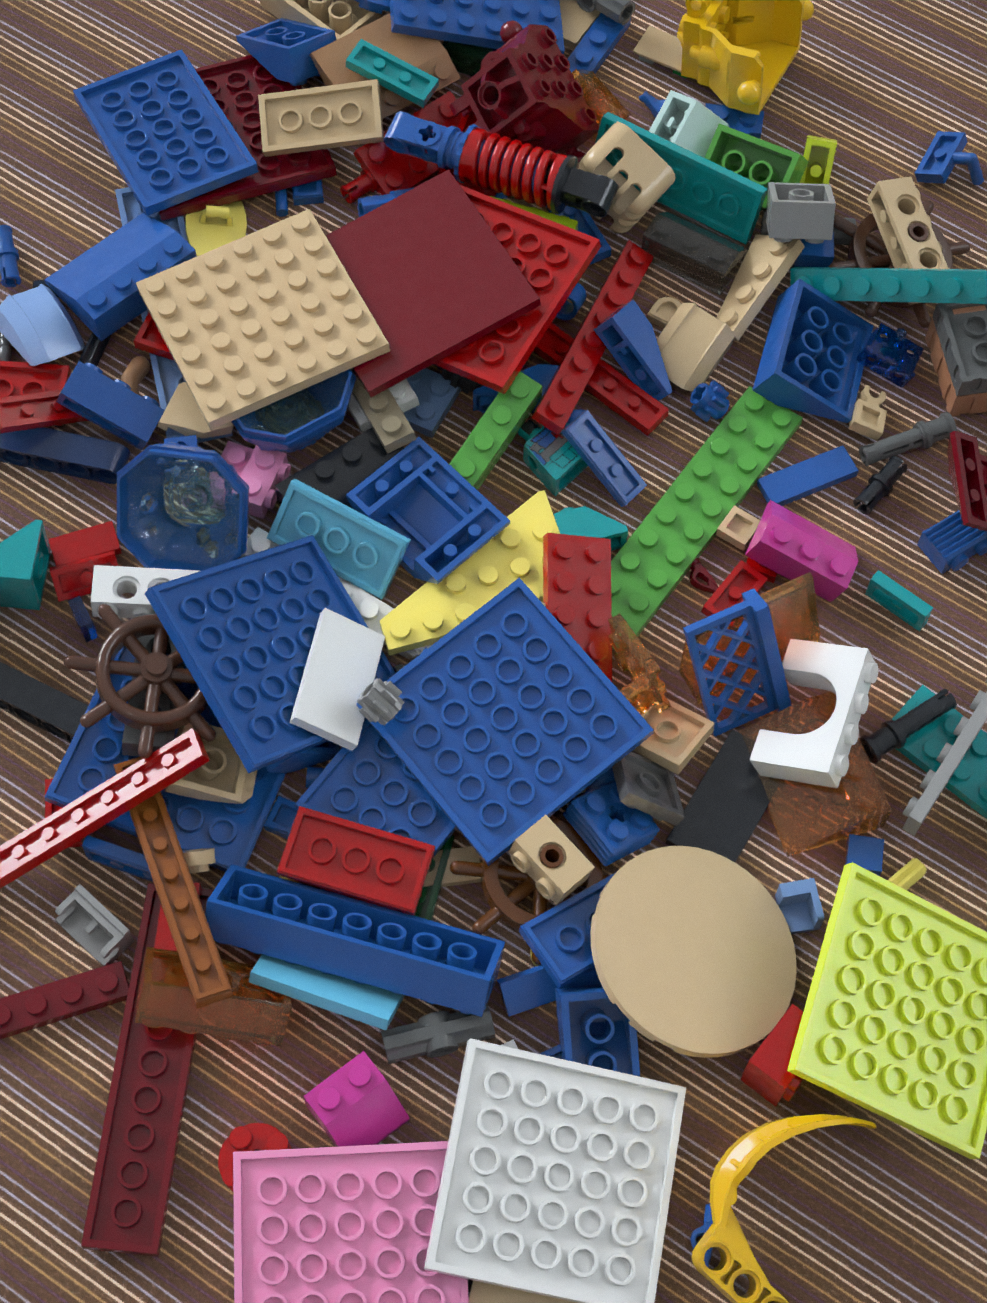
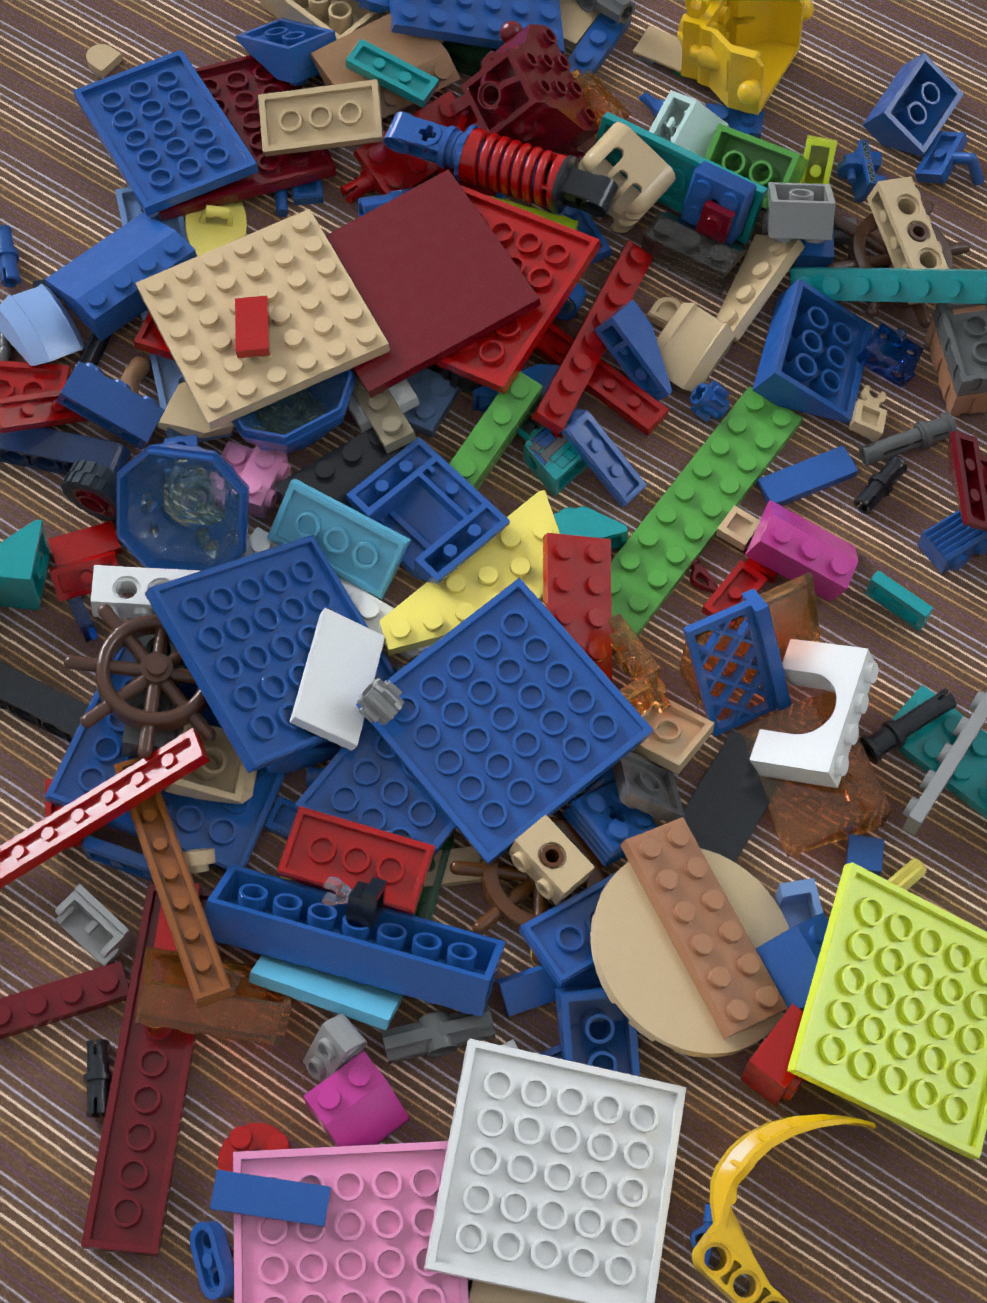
(92, 489): none -> black wheel
(97, 1077): none -> black pin
(103, 59): none -> tan tile
(212, 1259): none -> blue plate
(252, 327): none -> red tile
(270, 1198): none -> blue tile
(333, 1047): none -> light grey plate
(363, 902): none -> black piece
(703, 927): none -> nougat plate
(715, 221): none -> dark red plate
(718, 184): none -> blue brick
(793, 959): none -> blue slope
(860, 170): none -> blue hips
(913, 107): none -> blue slope

